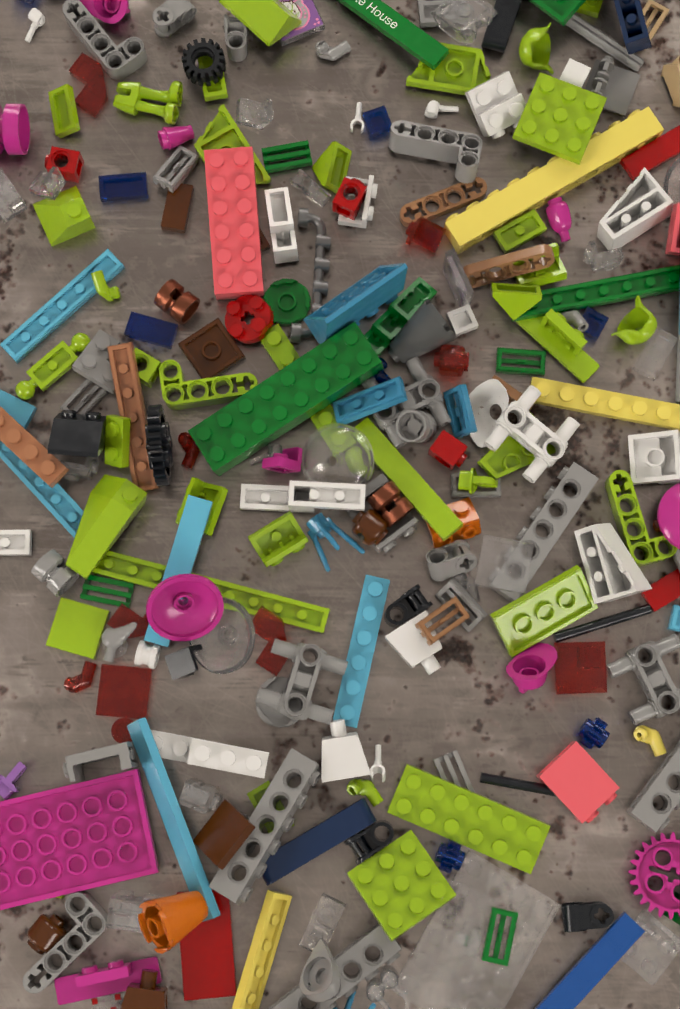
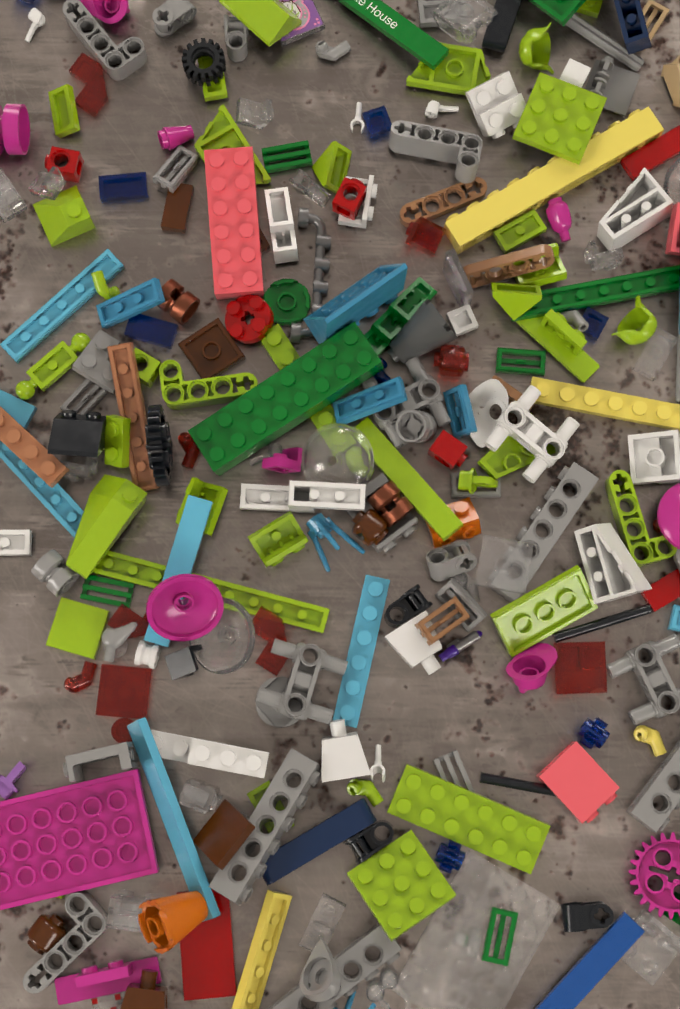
(130, 303): none -> dark azure tile
(133, 92): lime piece -> none
(458, 645): none -> piece

